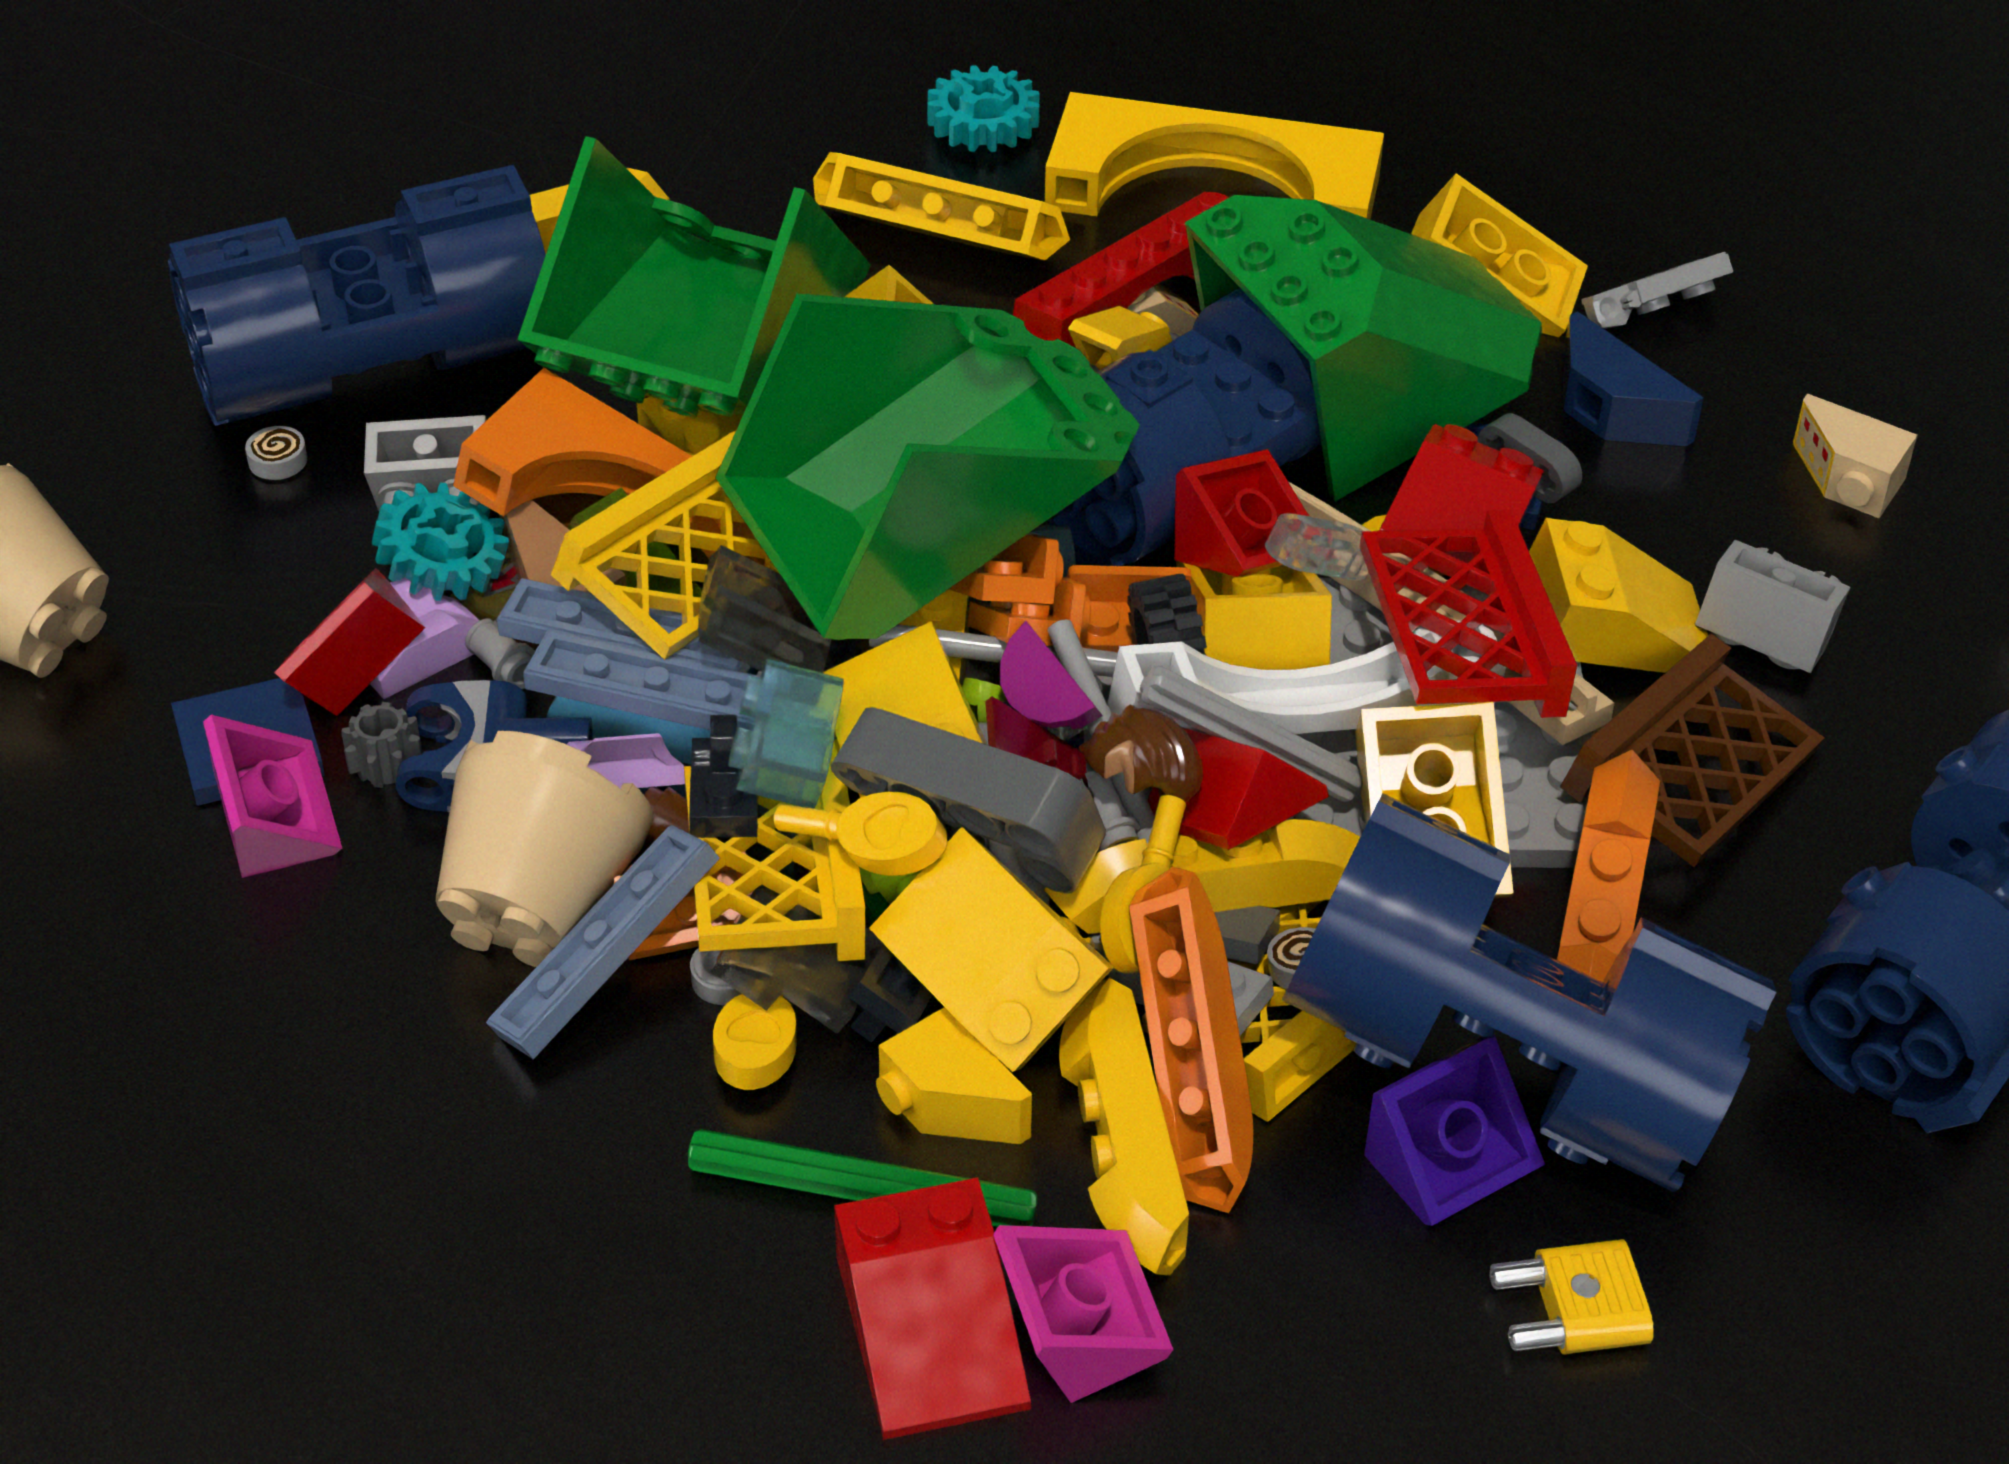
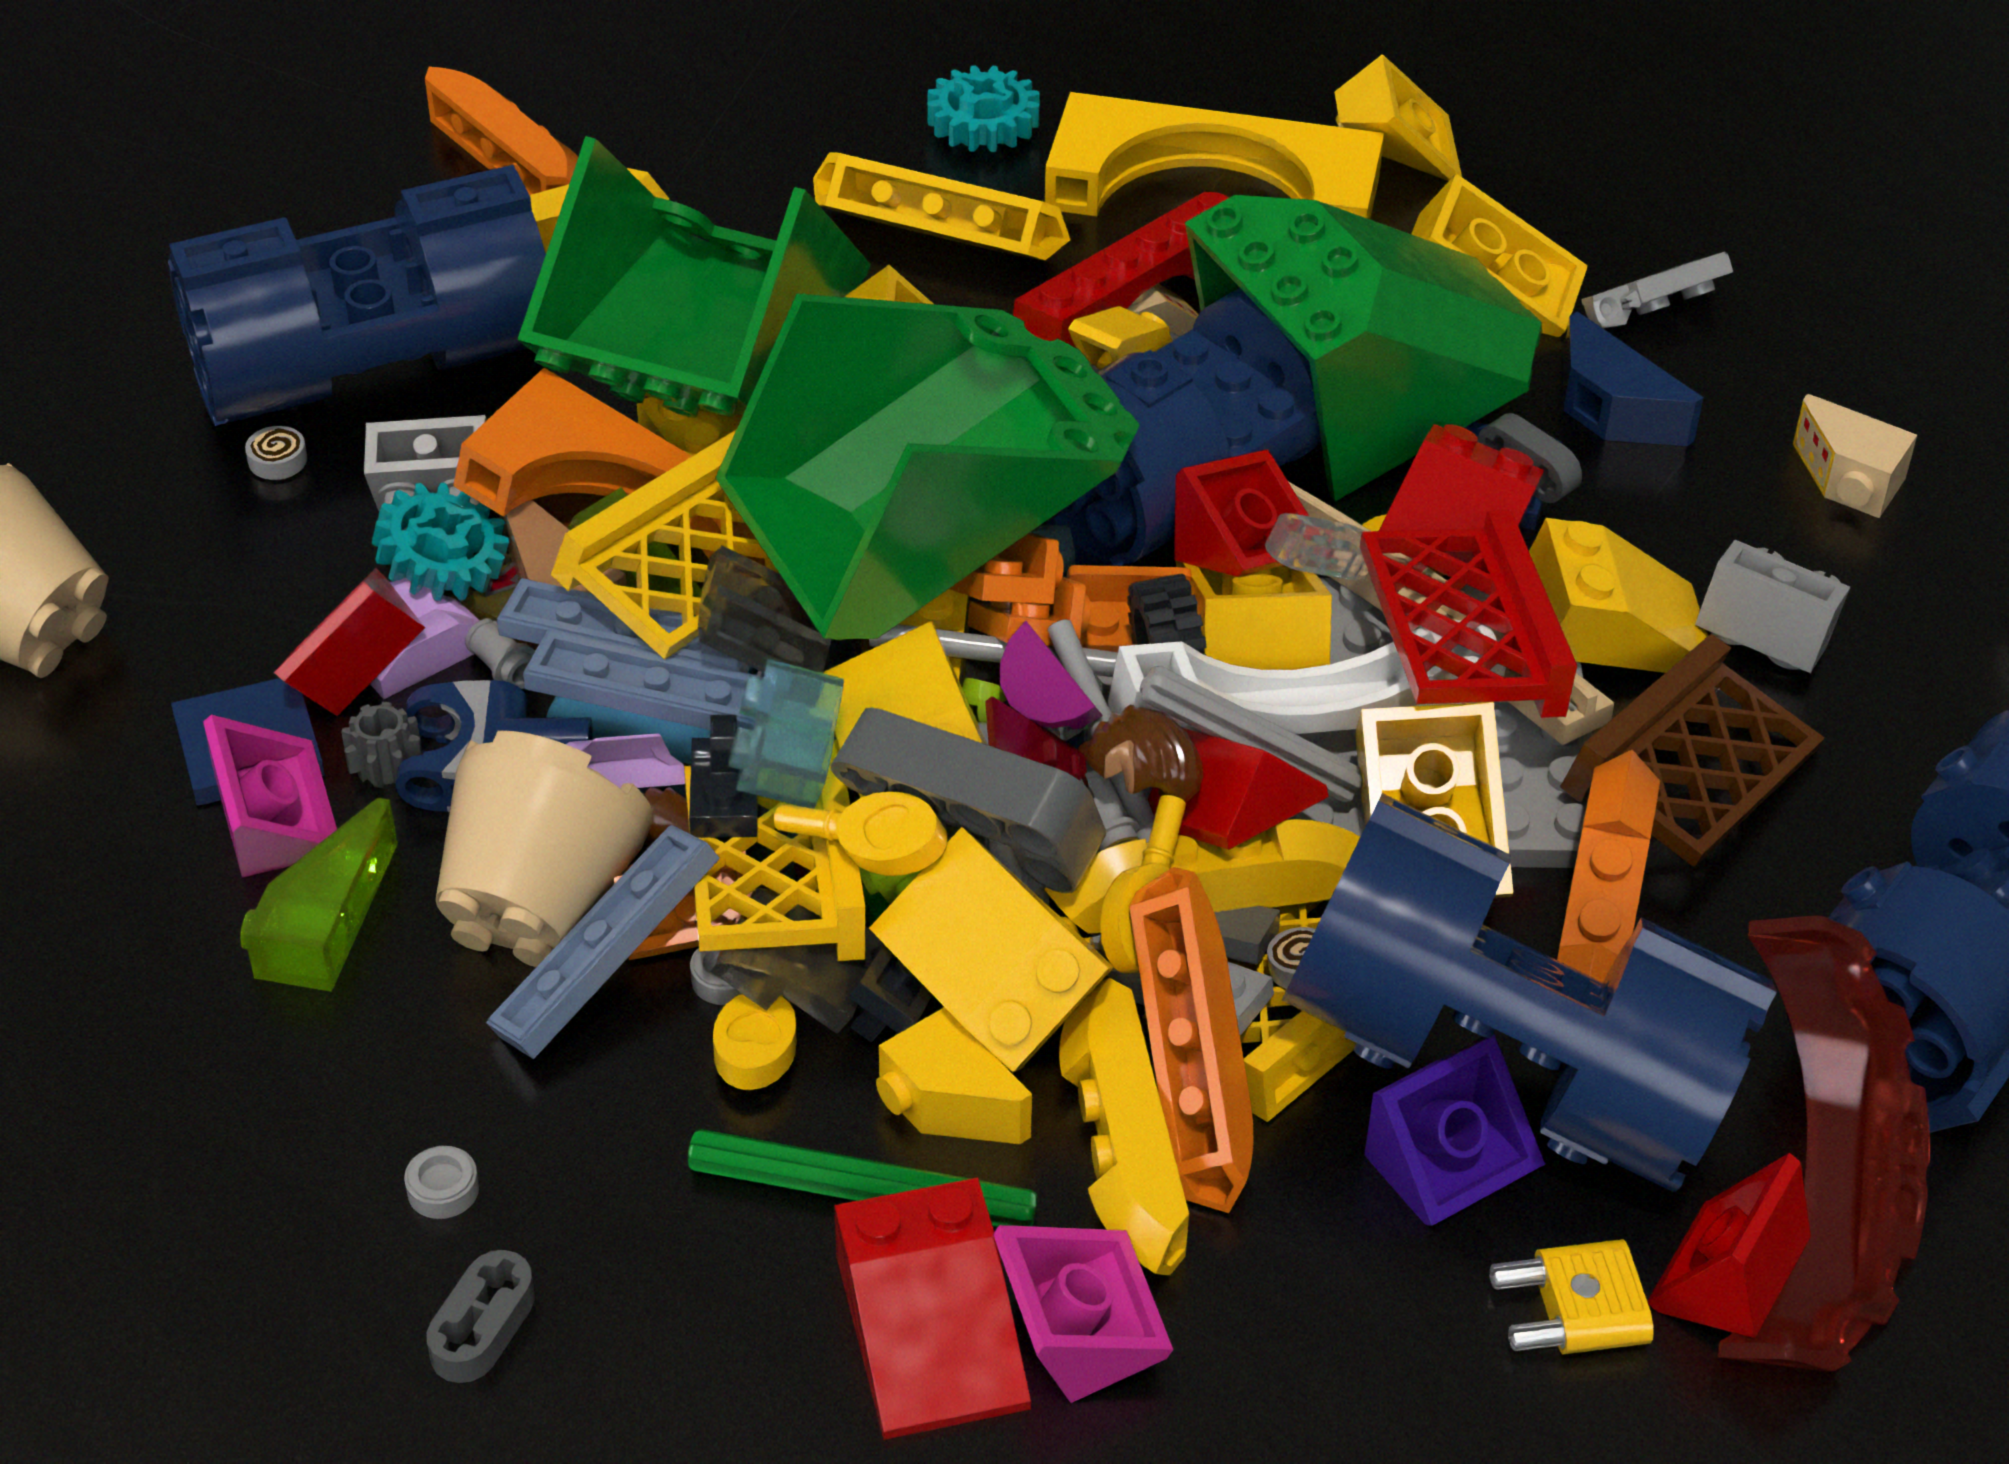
(320, 903): none -> clear neon green slope
(441, 1182): none -> light grey tile
(470, 1310): none -> dark grey beam
(496, 130): none -> orange brick
(1412, 123): none -> yellow slope
(1738, 1252): none -> red slope
(1862, 1146): none -> clear red windscreen

